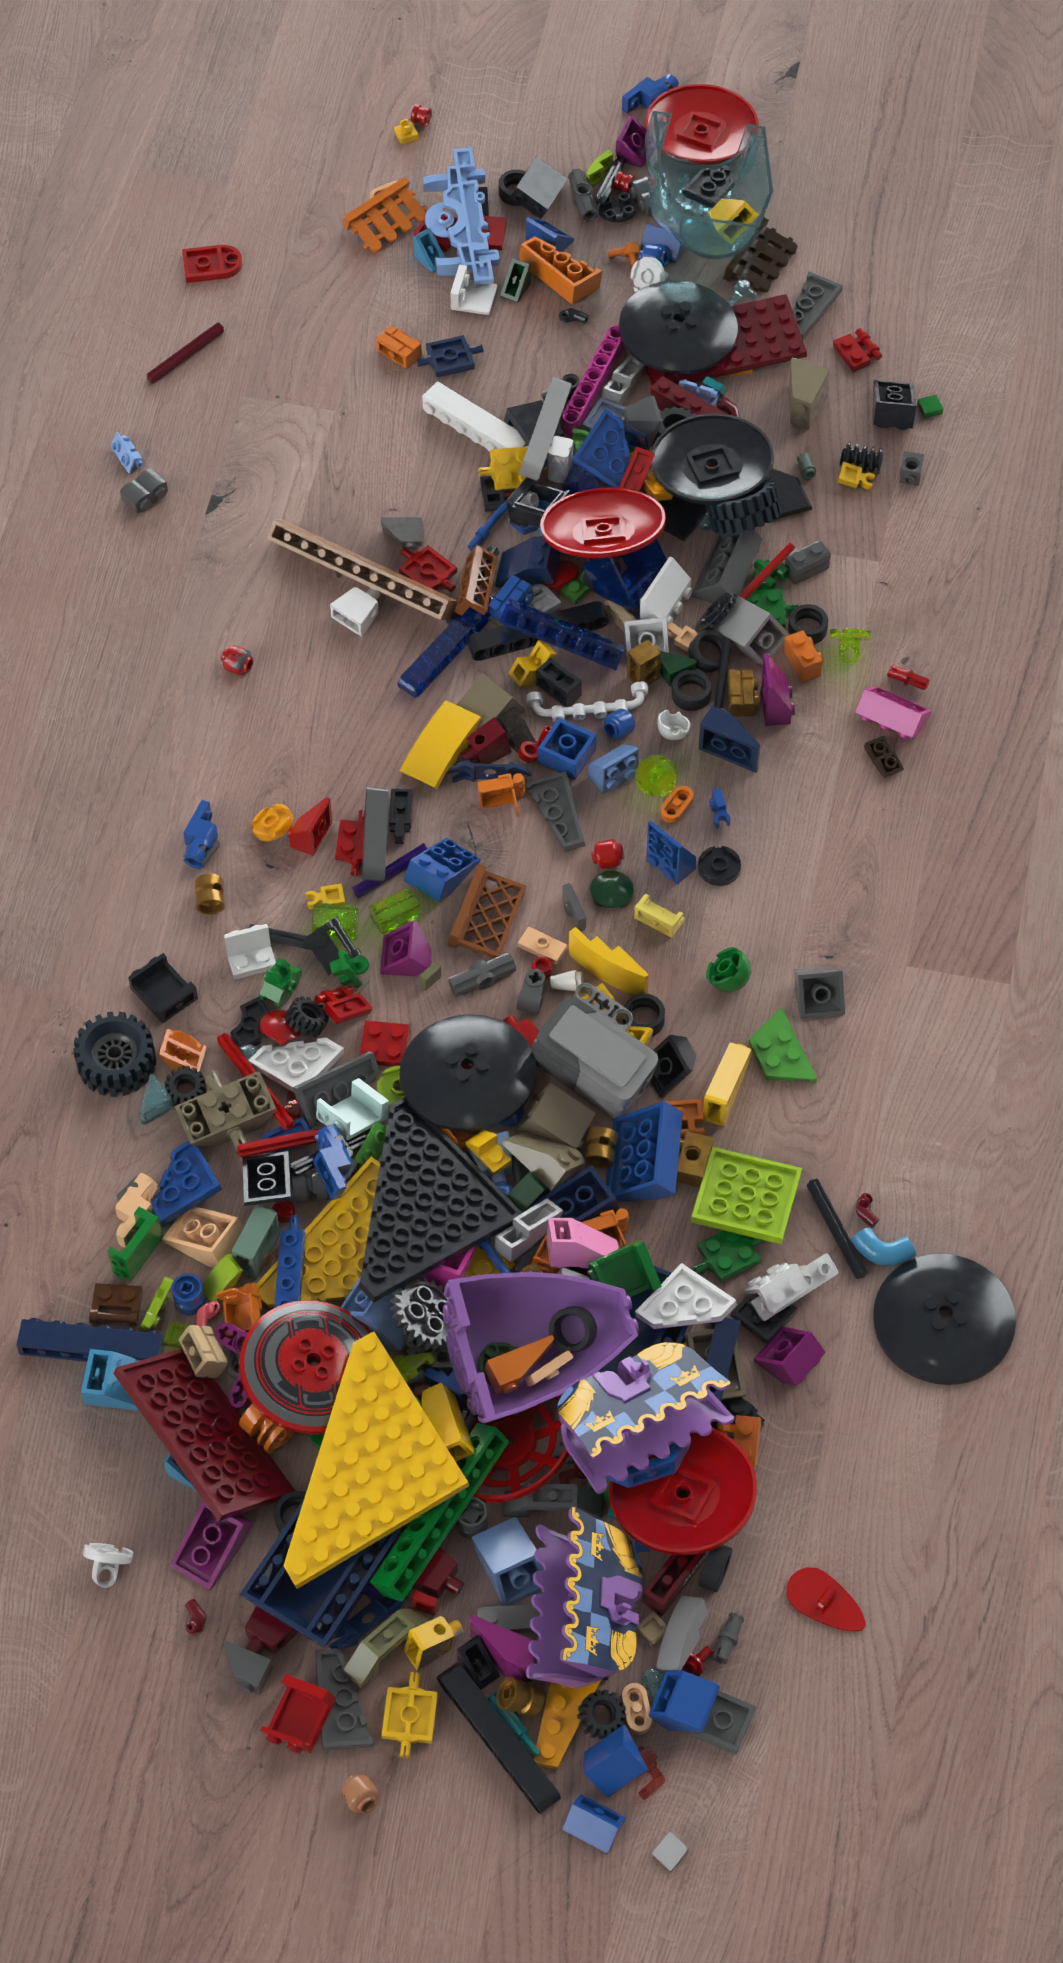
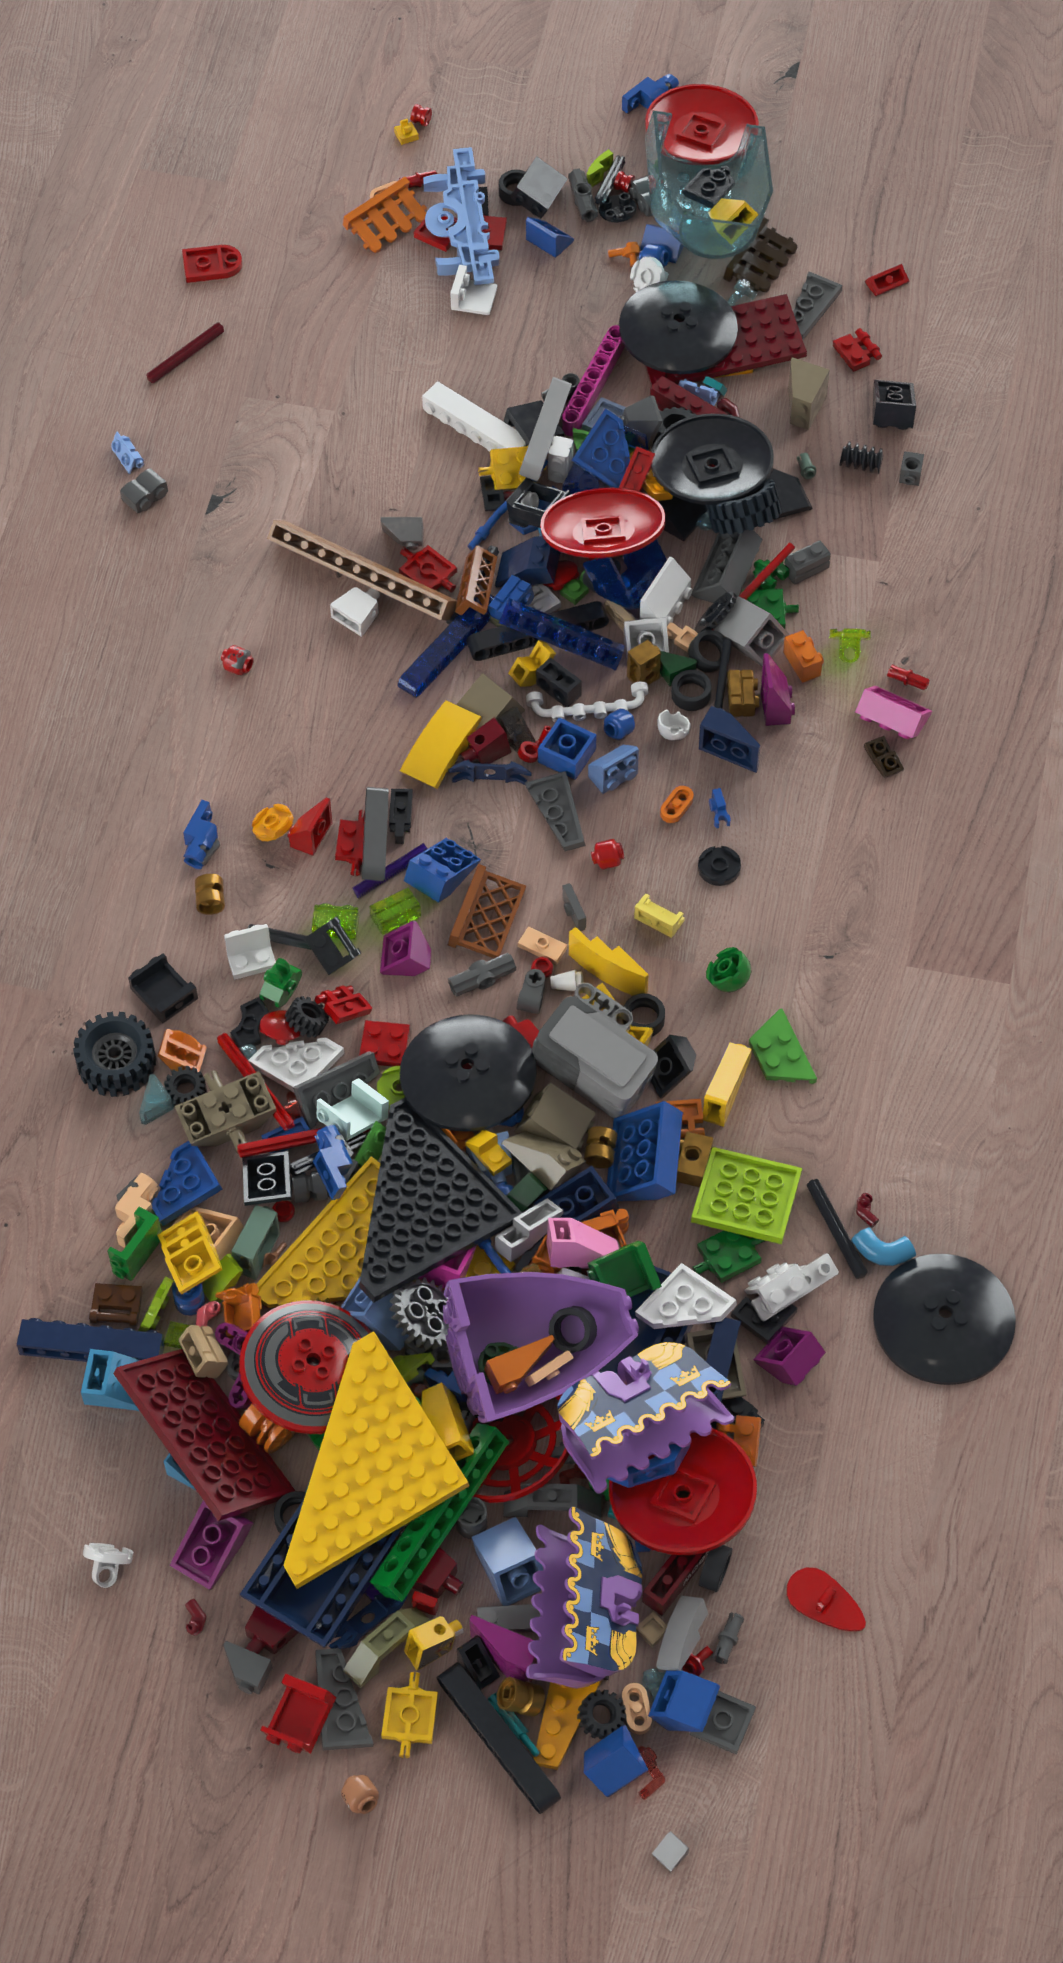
(189, 1252): none -> yellow slope
(290, 1263): blue plate -> none
(328, 894): yellow plate -> none
(349, 969): green hips -> none
(399, 346): orange brick -> none
(417, 179): none -> red axle
(426, 249): dark azure slope -> none
(430, 976): olive tile -> none
(450, 356): dark blue plate -> none
(501, 791): orange piece -> none
(516, 280): dark green slope -> none
(559, 271): orange wedge -> none
(573, 315): black arm -> none
(593, 1823): panel -> none
(611, 889): dark green dish -> none
(623, 380): light grey slope -> none
(632, 142): magenta slope -> none
(656, 775): clear neon green tile -> none
(668, 854): blue slope -> none
(812, 612): black tyre -> none
(819, 992): dark grey slope -> none
(852, 476): yellow plate -> none
(887, 280): none -> red slope
(930, 406): green tile -> none

